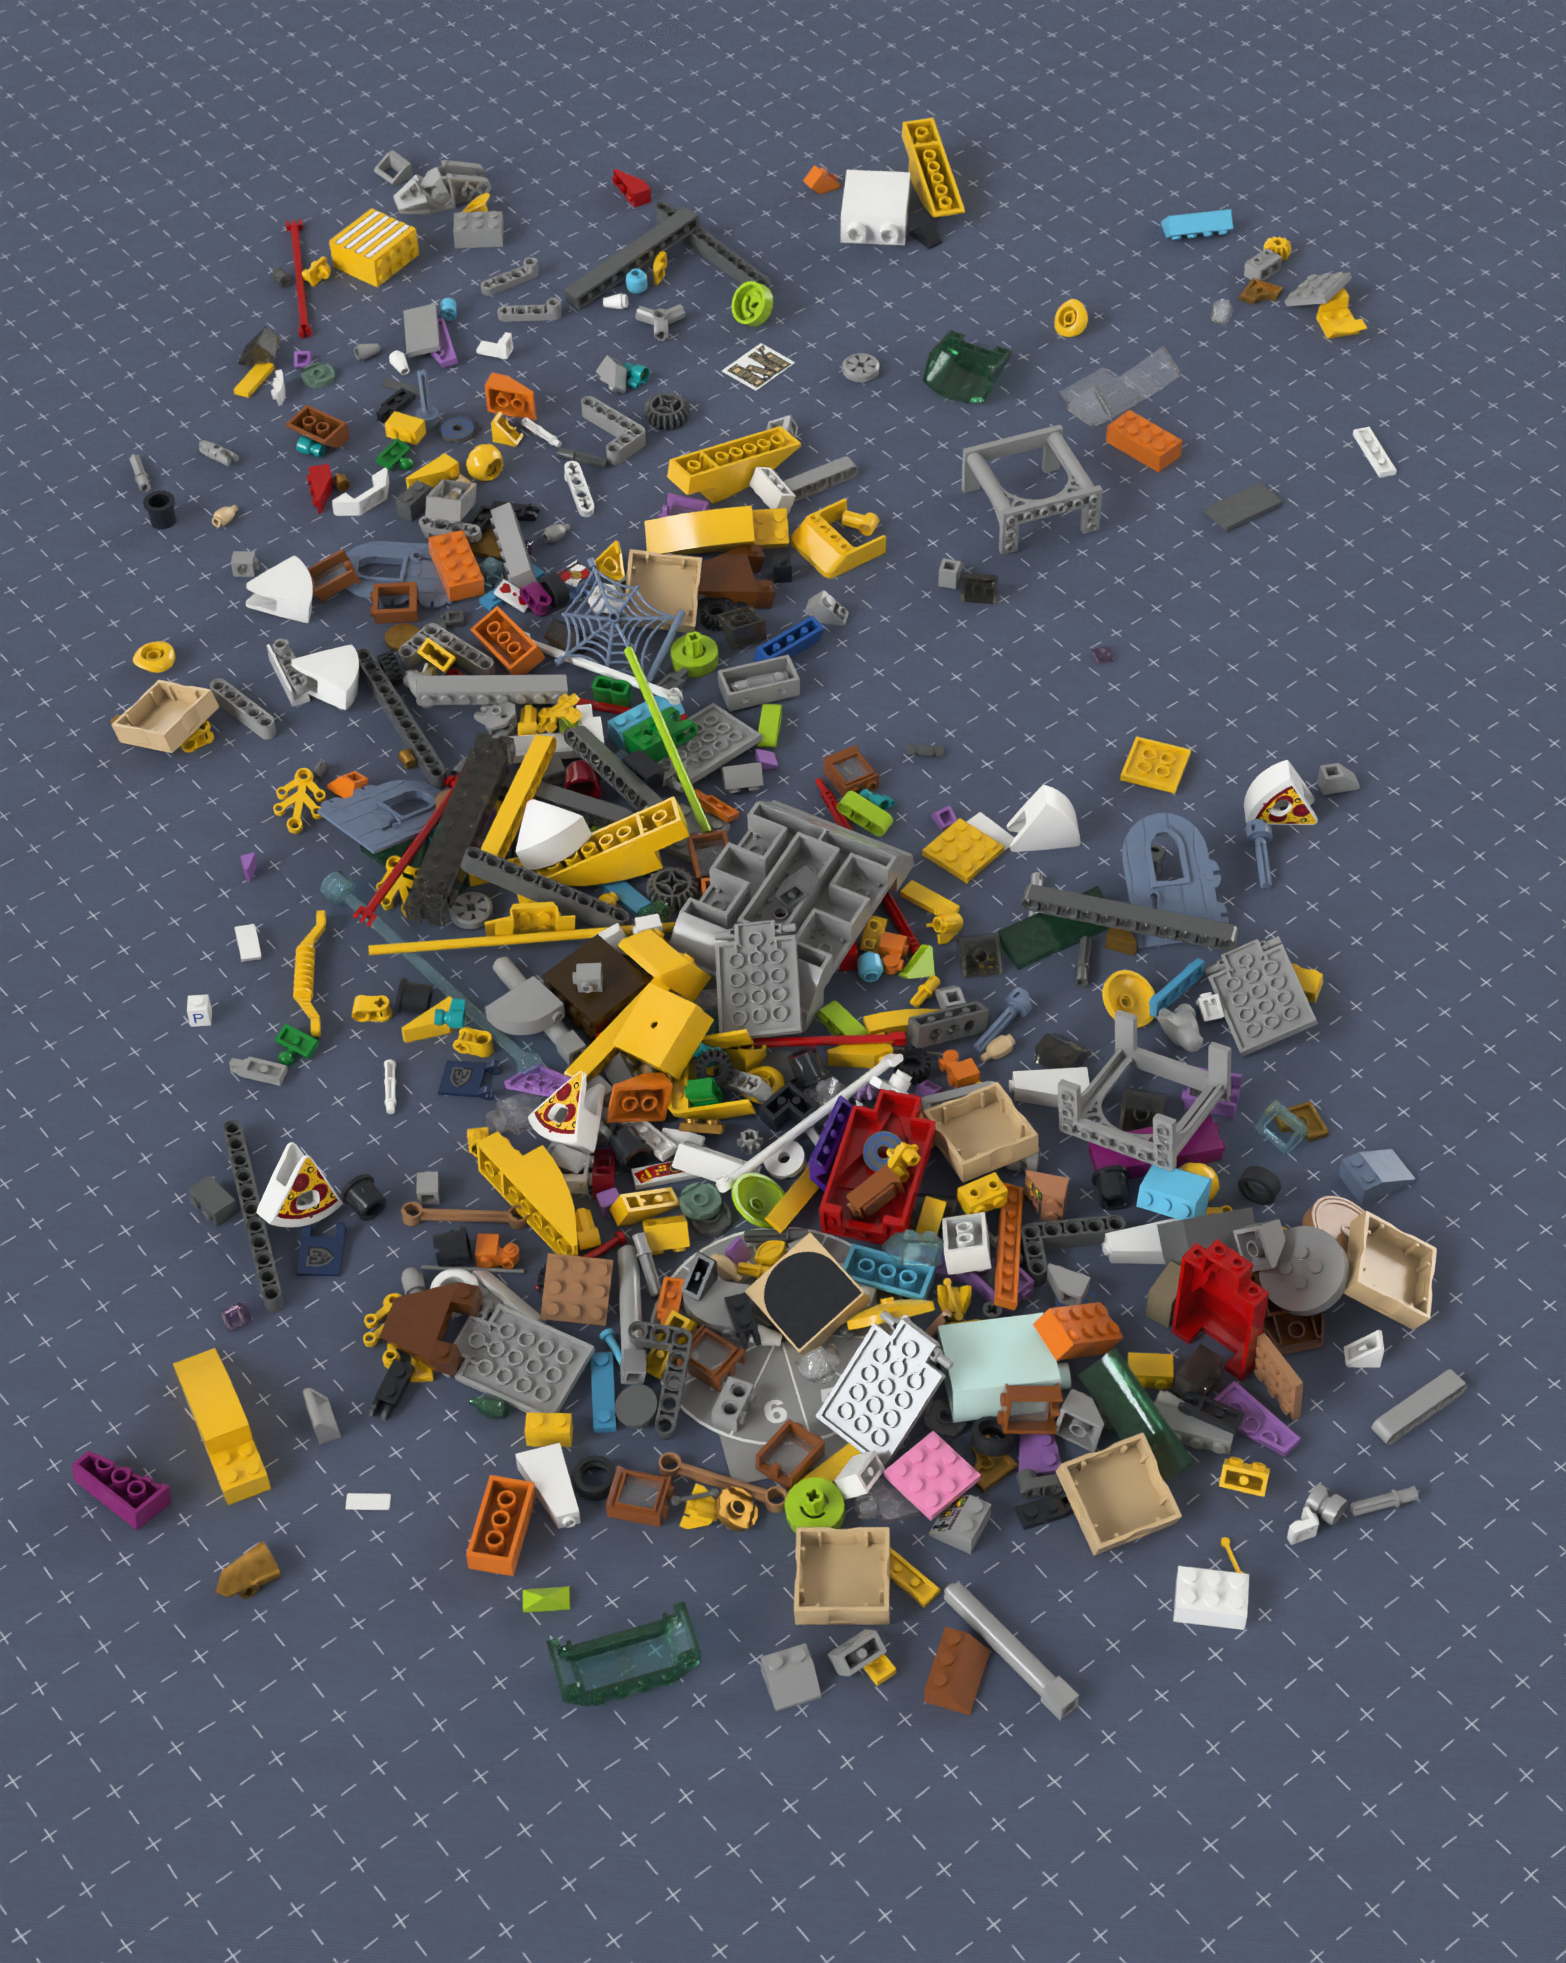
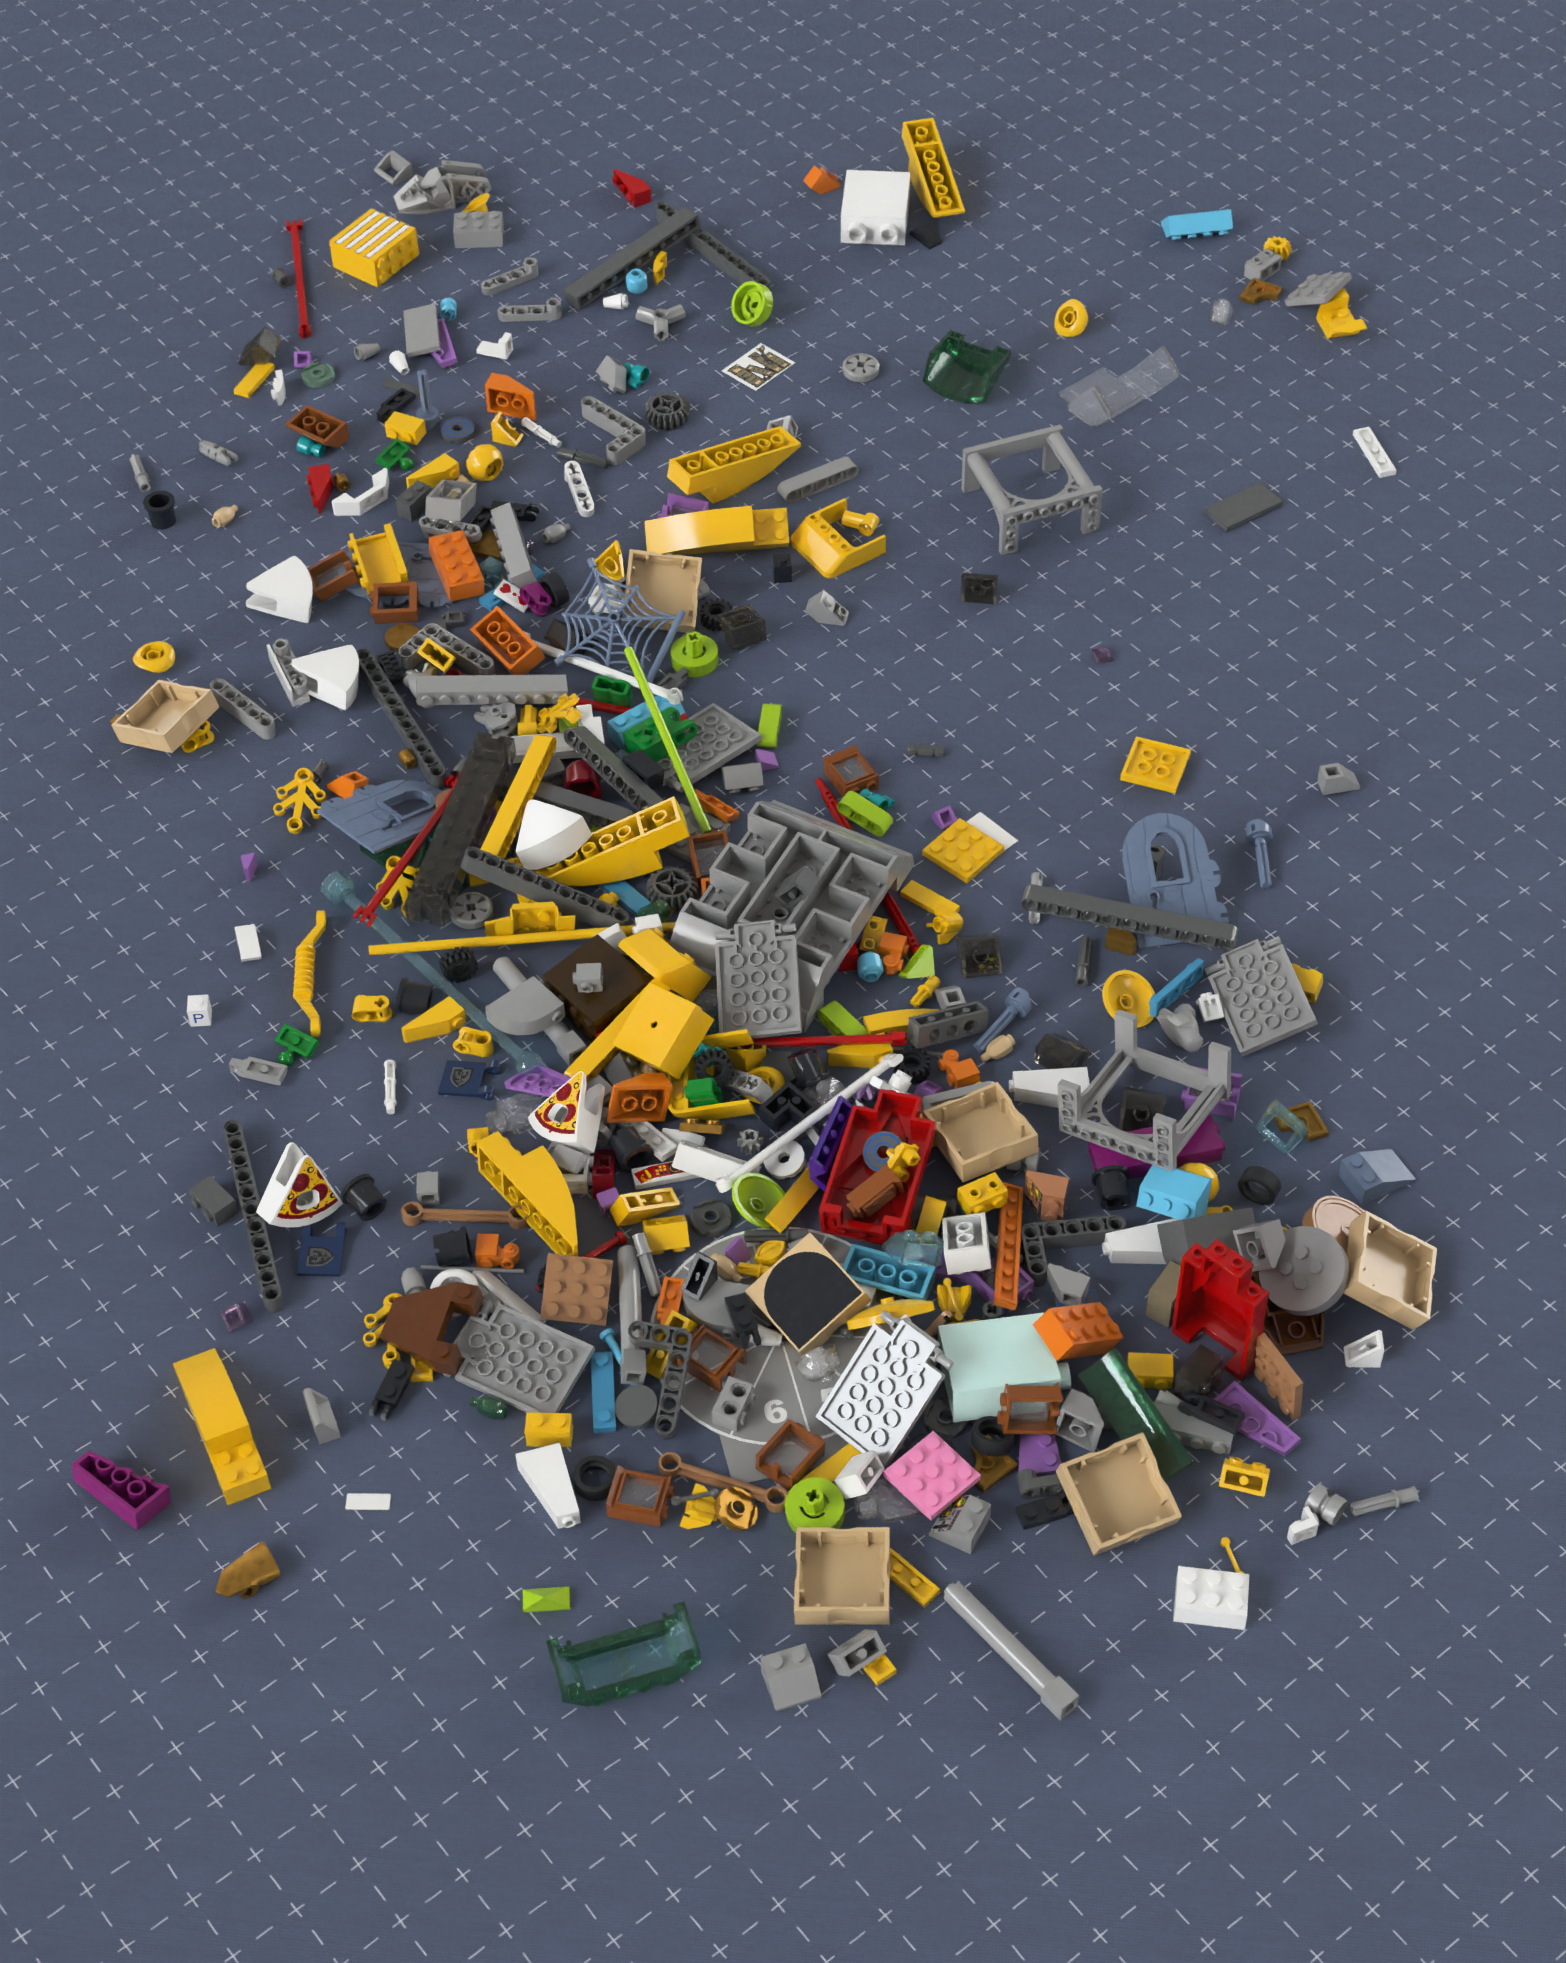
(244, 564): light grey brick -> none
(318, 271): yellow hips -> none
(378, 559): none -> yellow panel
(454, 1017): teal piece -> none
(467, 966): none -> black tyre
(501, 1525): orange brick -> none
(575, 577): torso -> none
(587, 1233): yellow piece -> none
(700, 1201): sand green tile -> none
(733, 578): reddish brown wedge -> none
(758, 682): light grey piece -> none
(772, 489): white brick -> none
(791, 641): blue brick -> none
(950, 573): light grey slope -> none
(956, 1671): dark orange slope -> none
(1045, 822): white piece -> none
(1045, 935): clear green arch -> none
(1144, 441): orange brick -> none
(1279, 788): white piece -> none
(1419, 1407): light grey beam -> none

